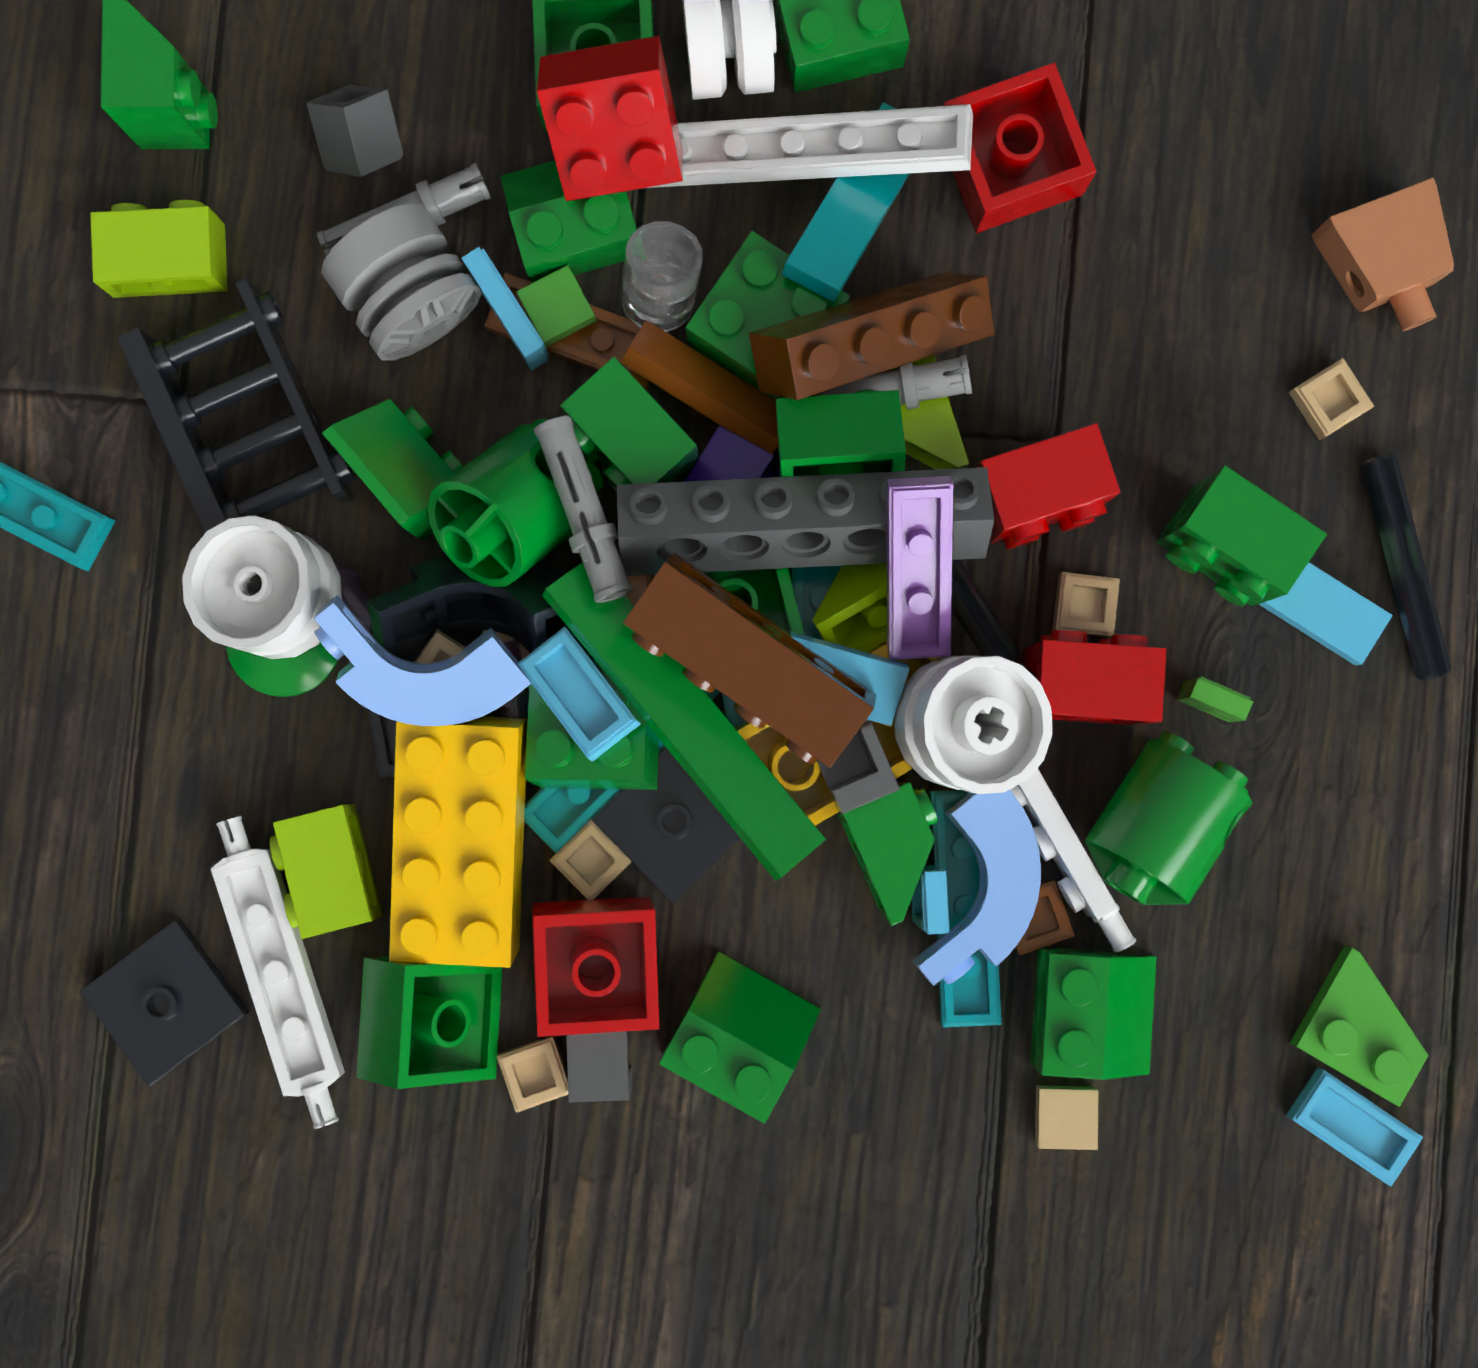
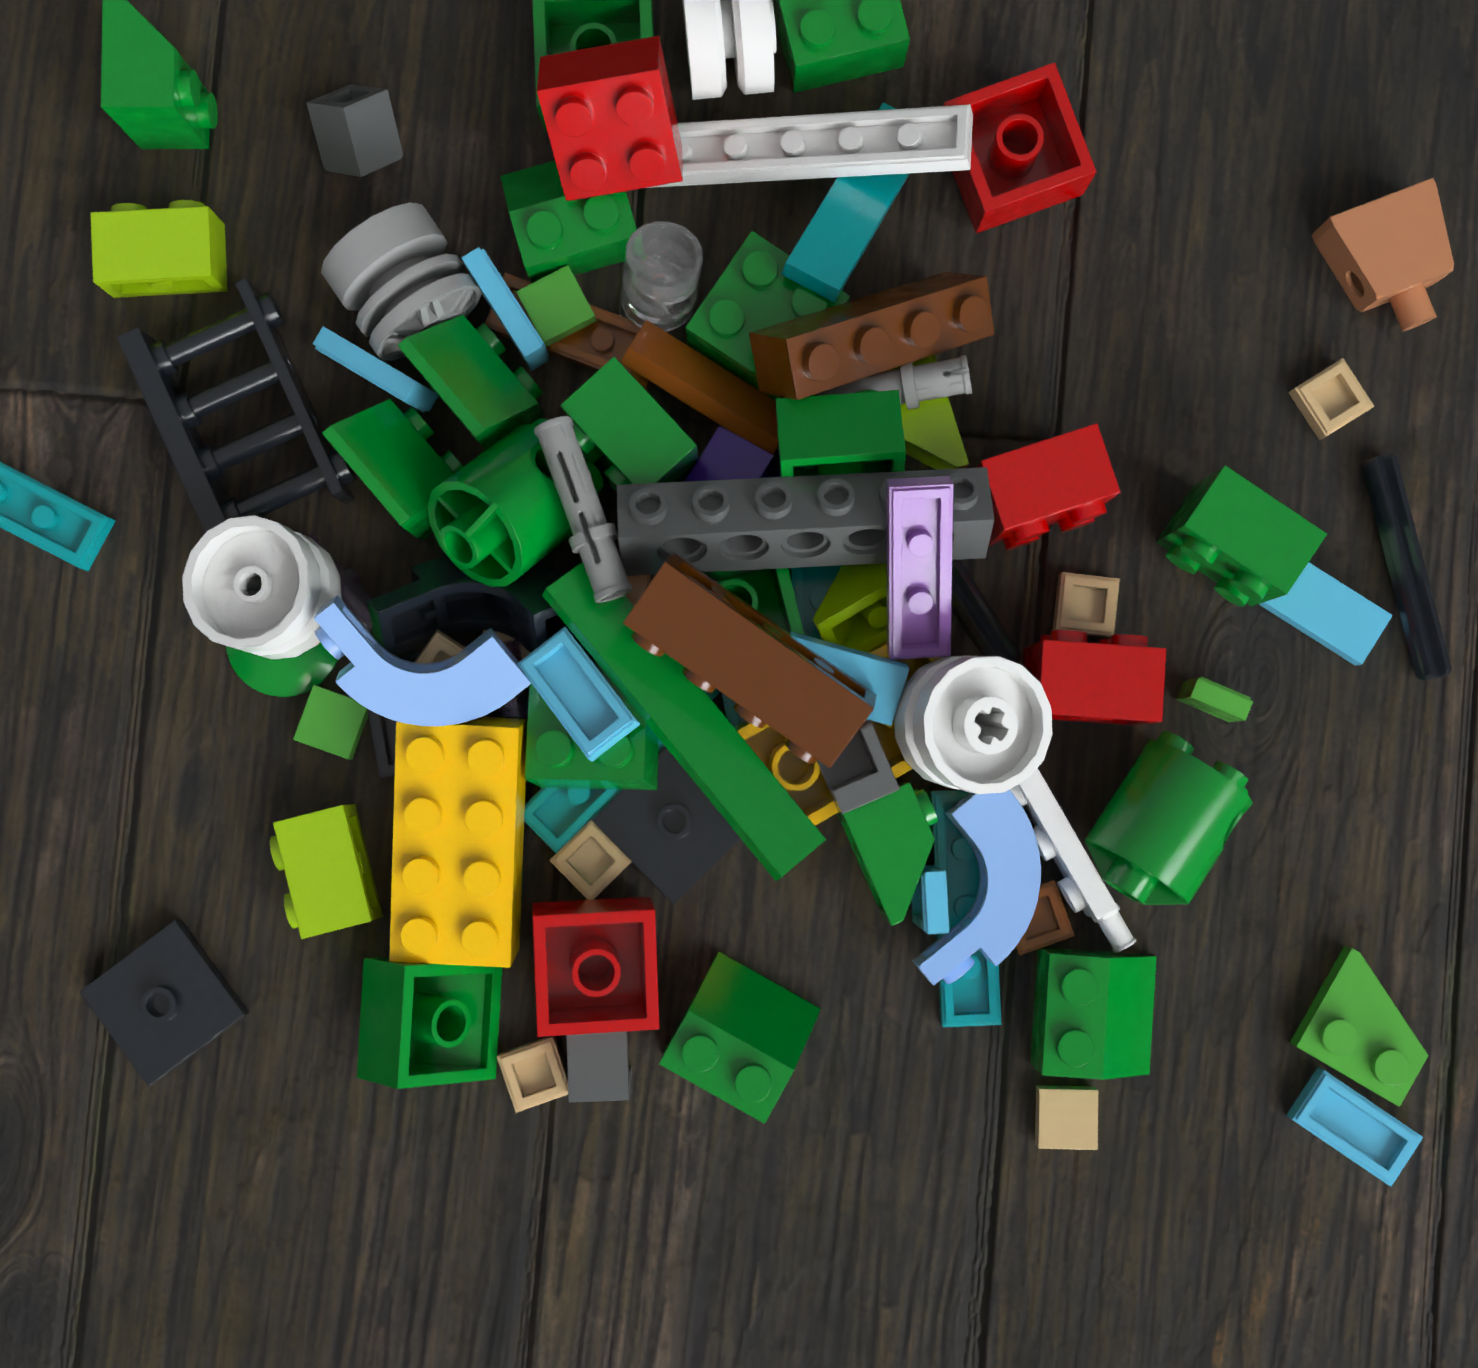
(277, 973): white plate -> none
(332, 722): none -> bright green tile
(375, 370): none -> medium azure tile
(437, 198): light grey pin -> none
(473, 380): none -> green slope

